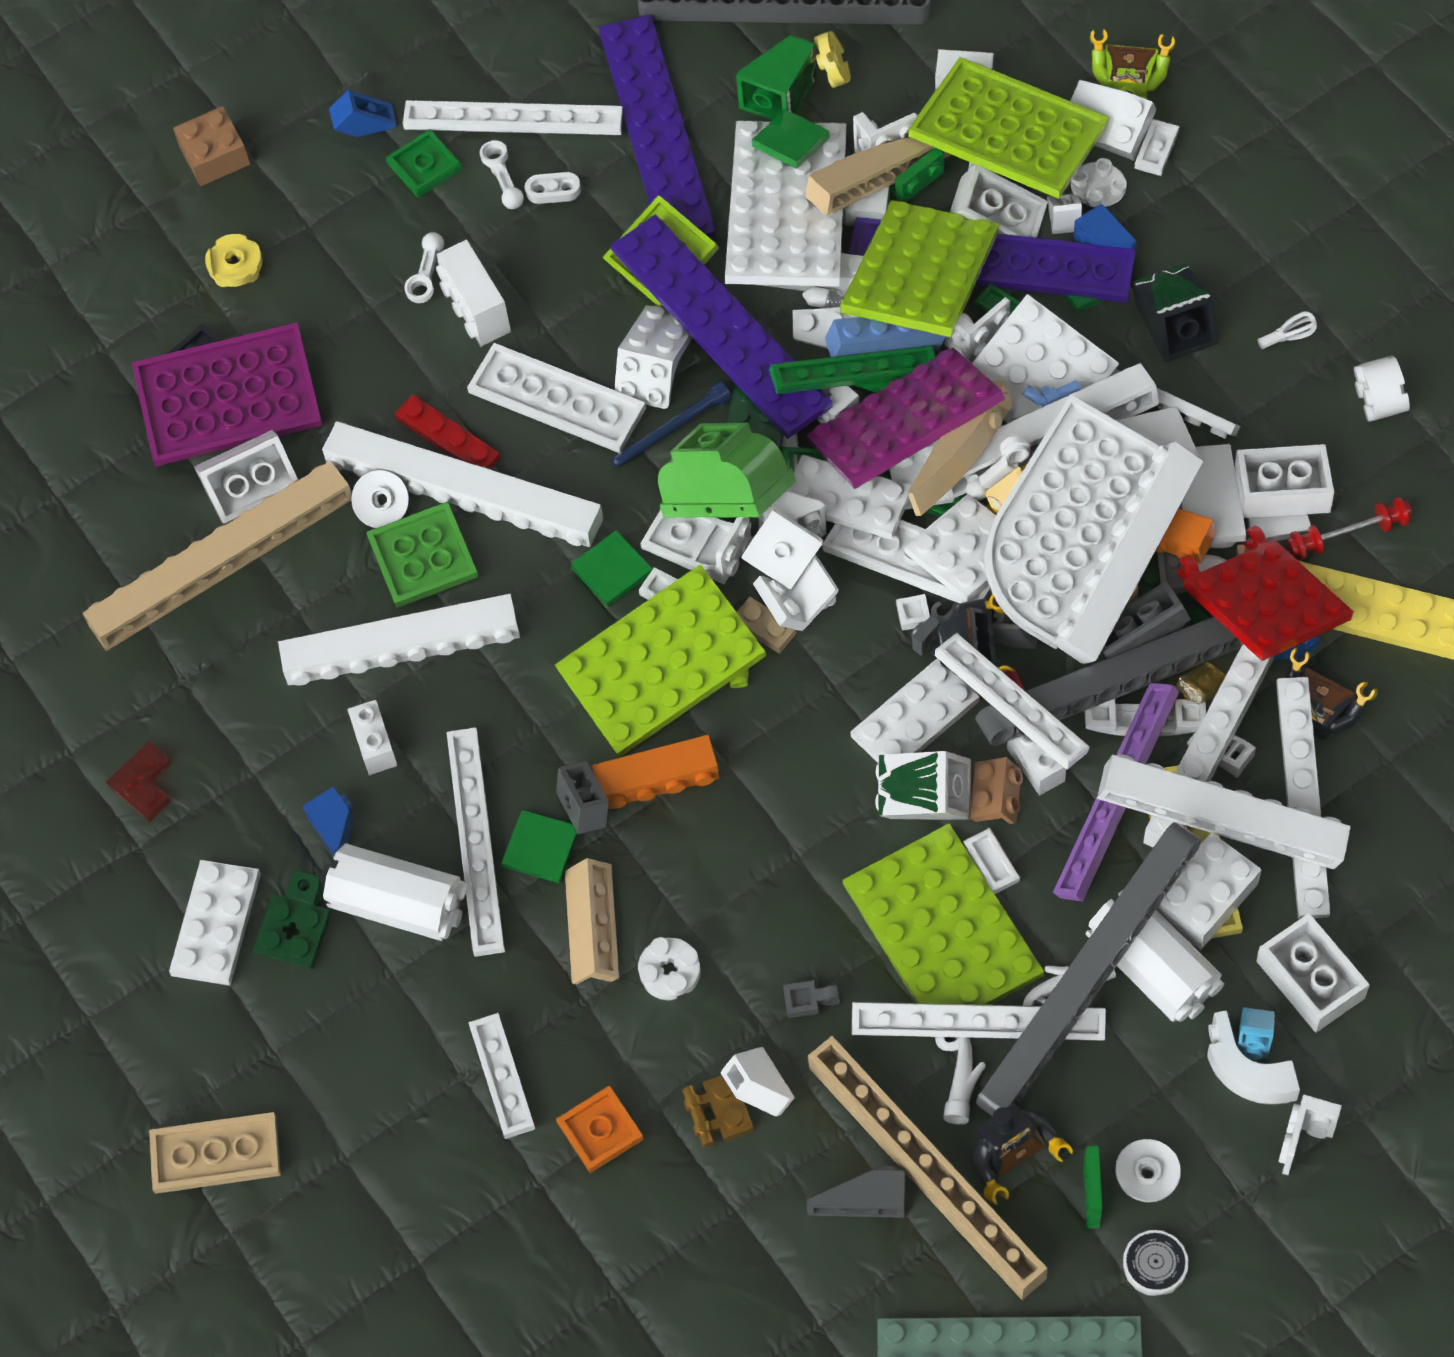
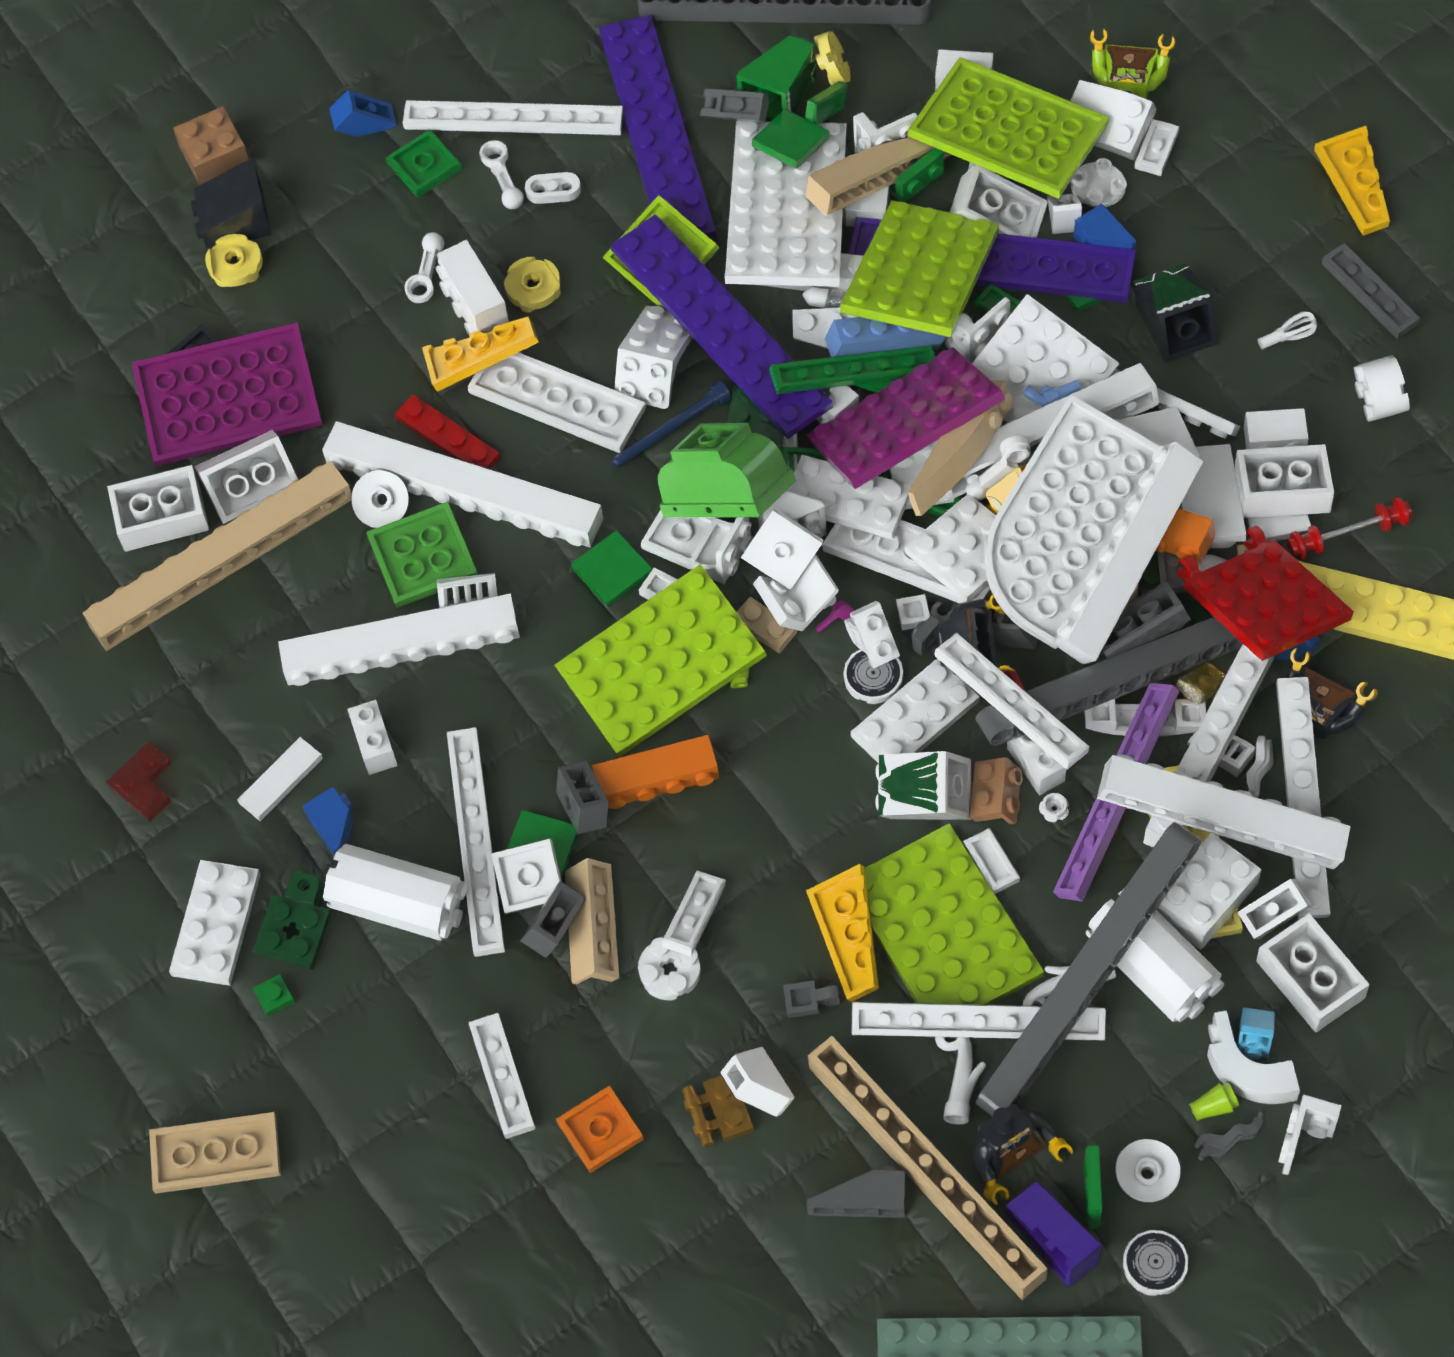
(158, 508): none -> white brick
(231, 205): none -> black slope
(273, 995): none -> green plate
(280, 778): none -> white tile
(443, 584): none -> white slope
(468, 356): none -> yellow wing
(526, 875): none -> white plate
(532, 297): none -> light yellow plate
(552, 919): none -> dark grey slope
(693, 913): none -> white tile
(735, 105): none -> dark grey plate
(826, 103): none -> green tile
(839, 609): none -> magenta hand
(846, 926): none -> yellow wing
(870, 683): none -> tile
(872, 634): none -> white pin
(1051, 800): none -> white plate
(1054, 1233): none -> dark purple wedge
(1215, 1102): none -> lime cone
(1220, 1145): none -> dark grey hair
(1262, 764): none -> white hair
(1274, 909): none -> white brick
(1275, 428): none -> white brick
(1354, 175): none -> yellow wing
(1370, 291): none -> dark grey plate

